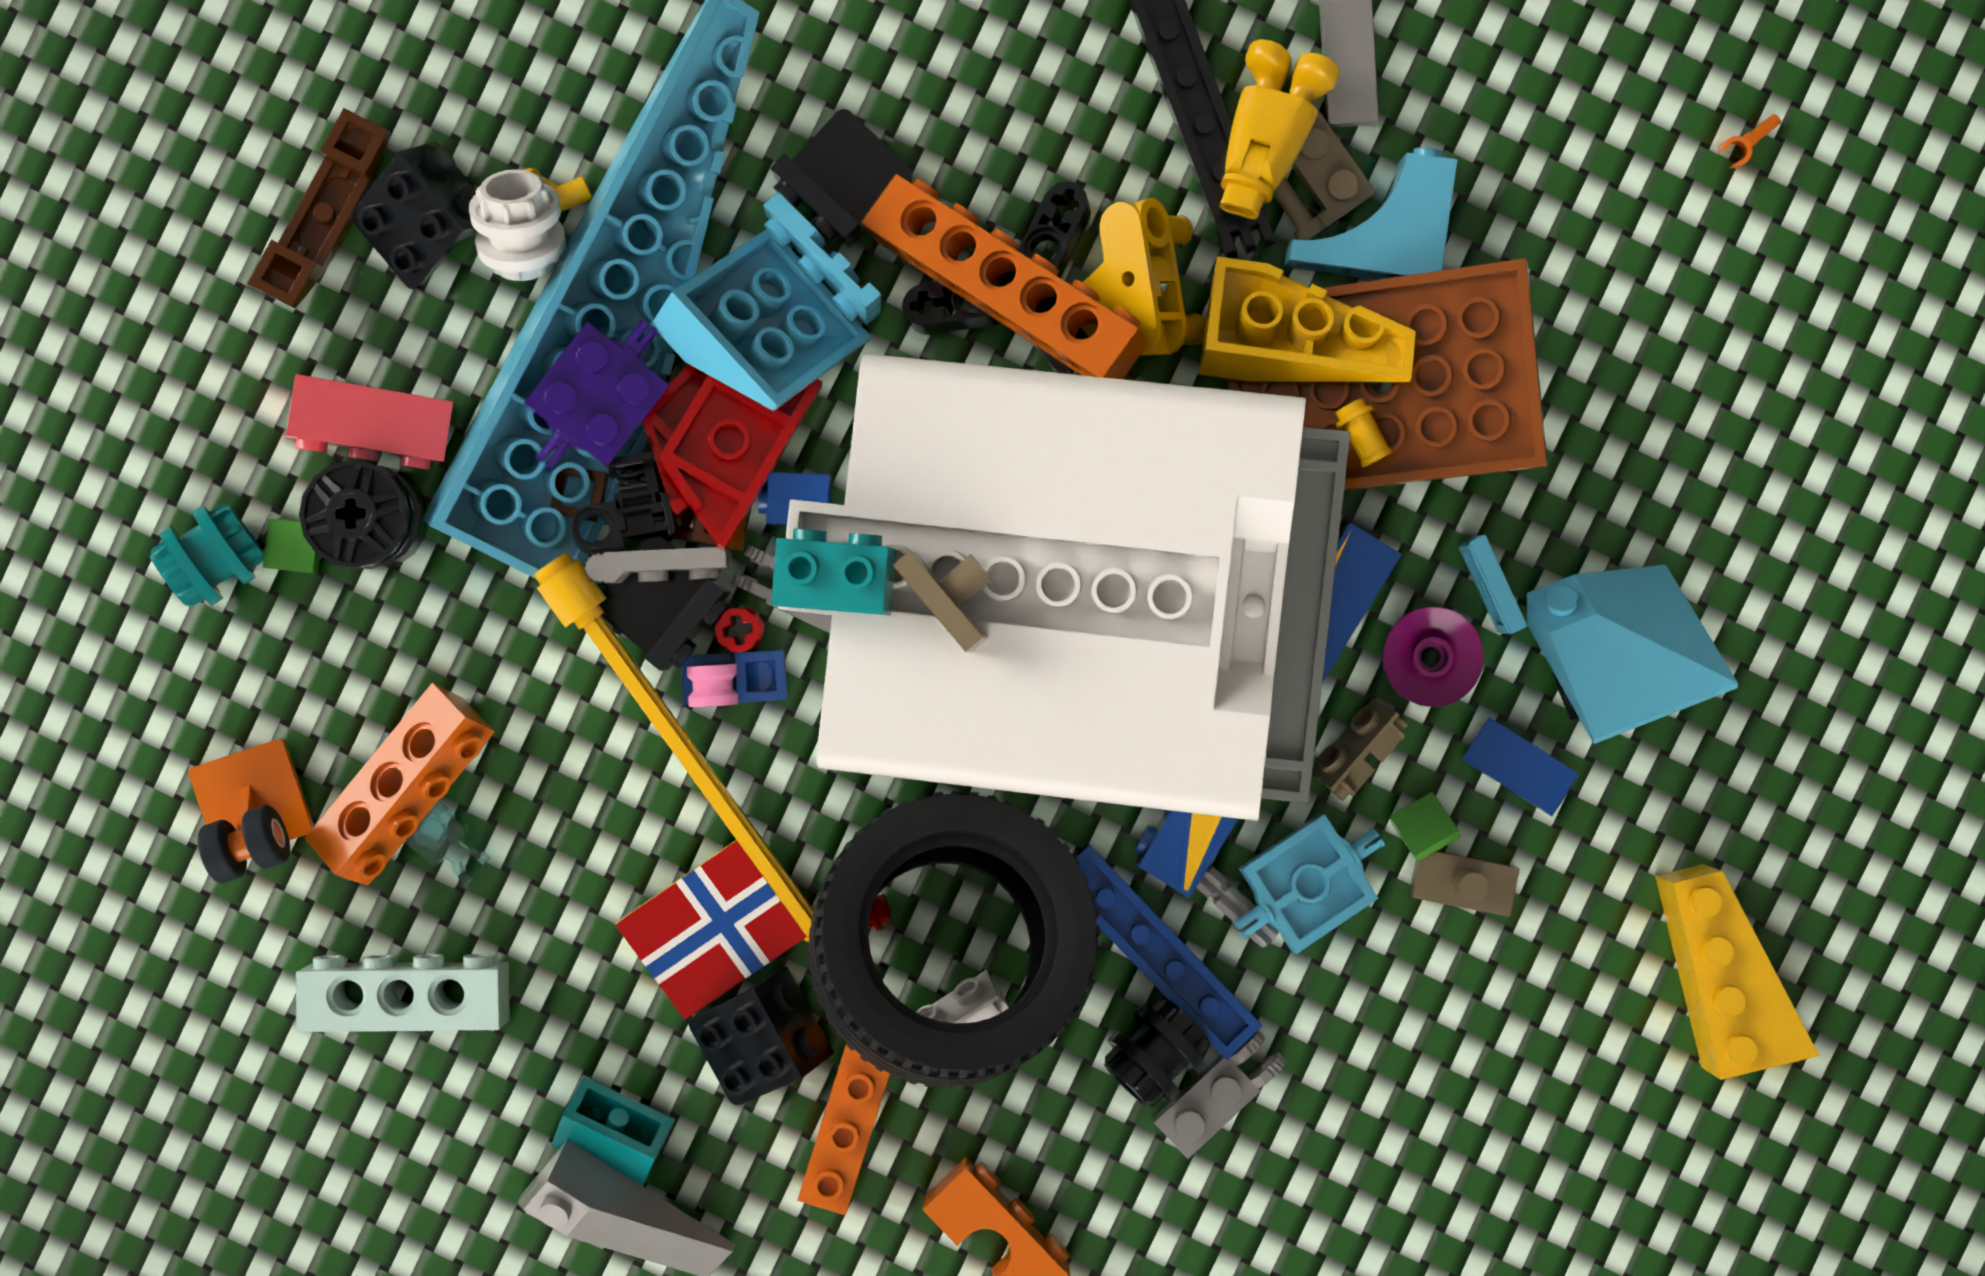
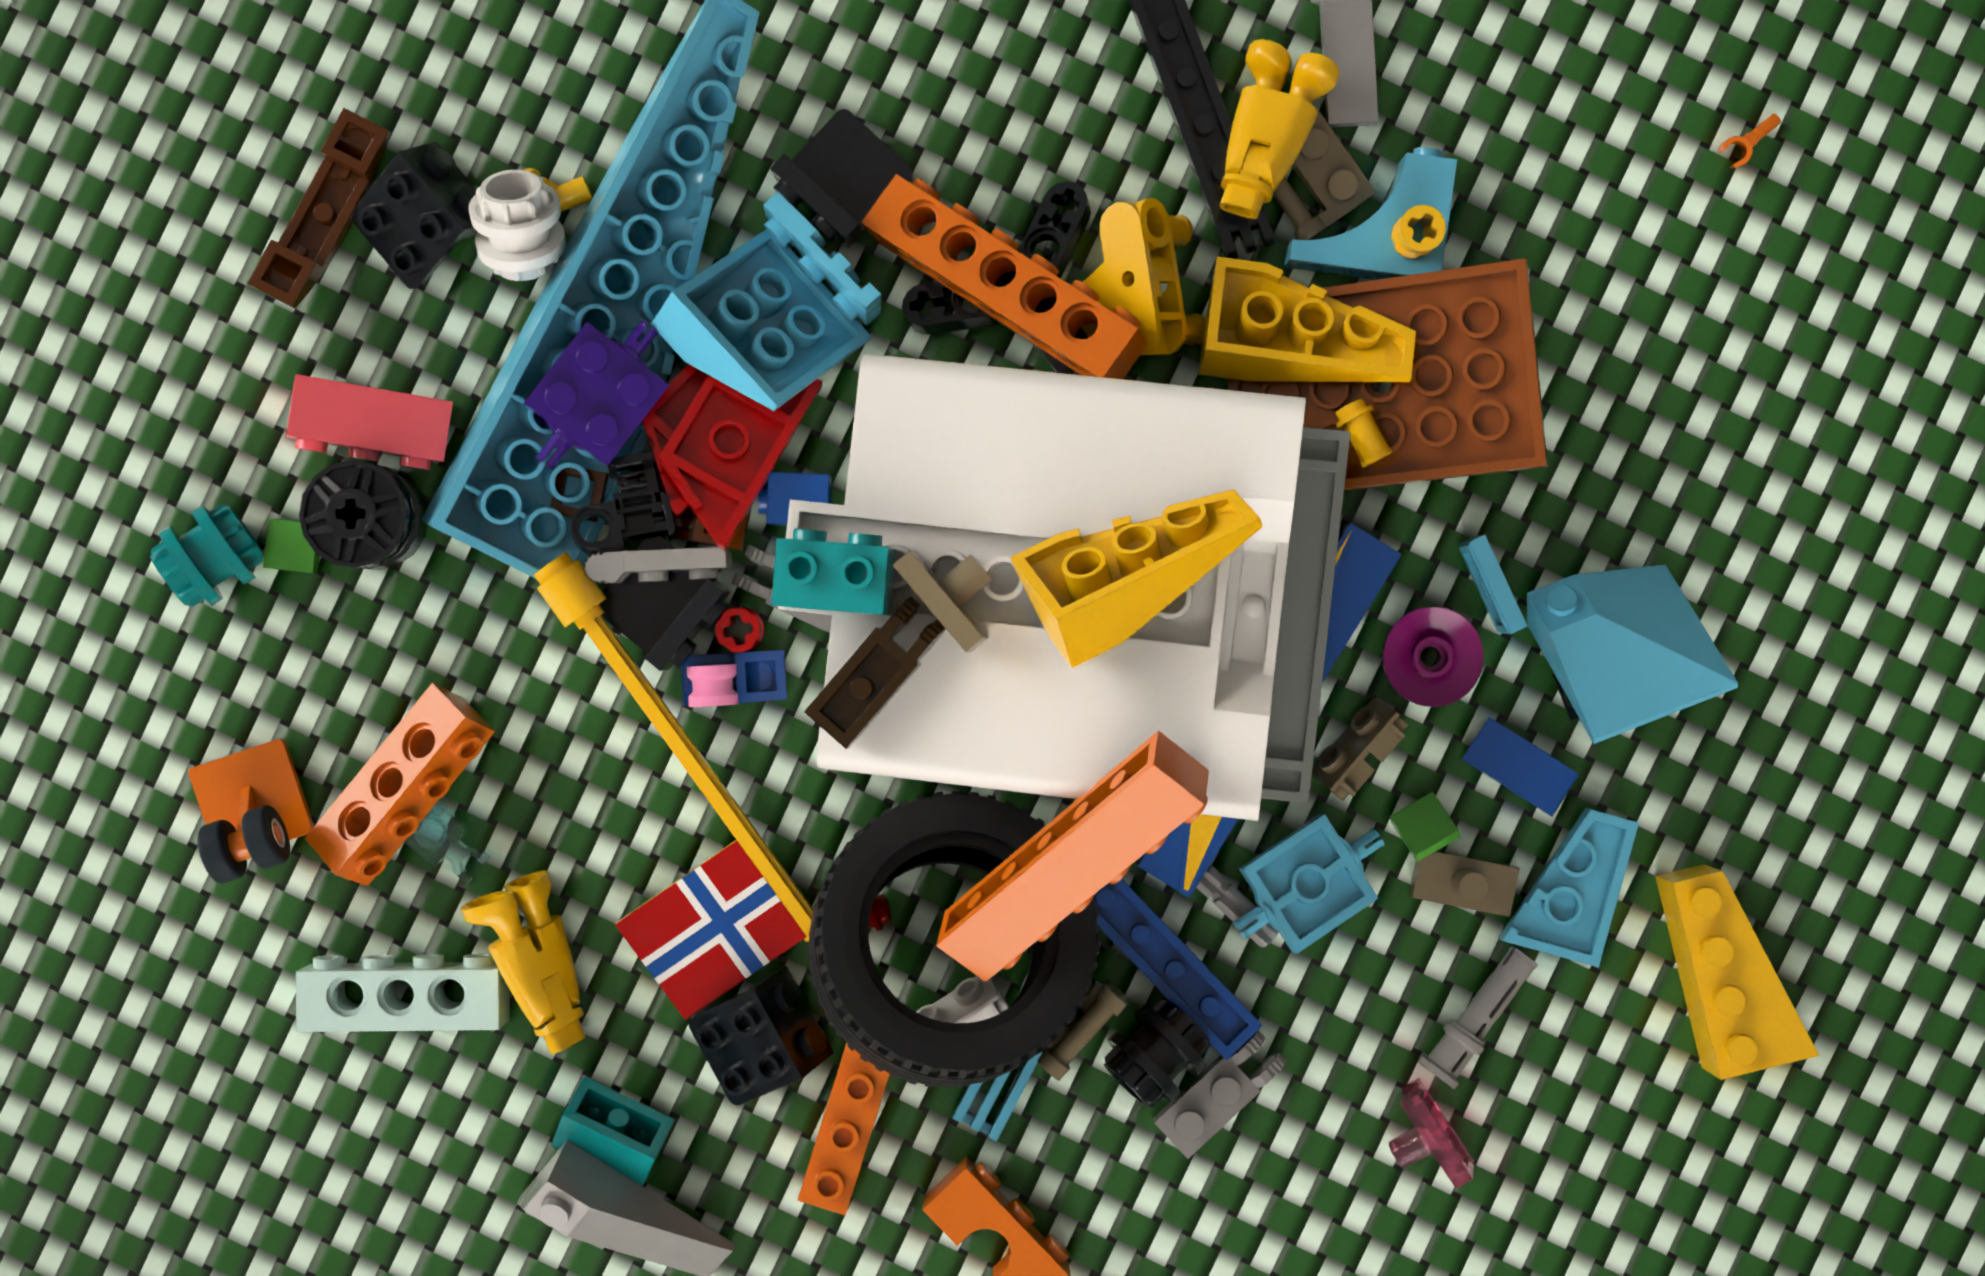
(533, 957): none -> yellow piece
(871, 677): none -> dark brown hinge
(978, 1121): none -> medium azure tile
(1075, 857): none -> brick
(1093, 1014): none -> dark tan plate
(1114, 581): none -> yellow wedge
(1430, 1136): none -> clear pink tile
(1433, 231): none -> yellow bush
(1465, 1036): none -> light grey pin
(1577, 891): none -> medium azure wing

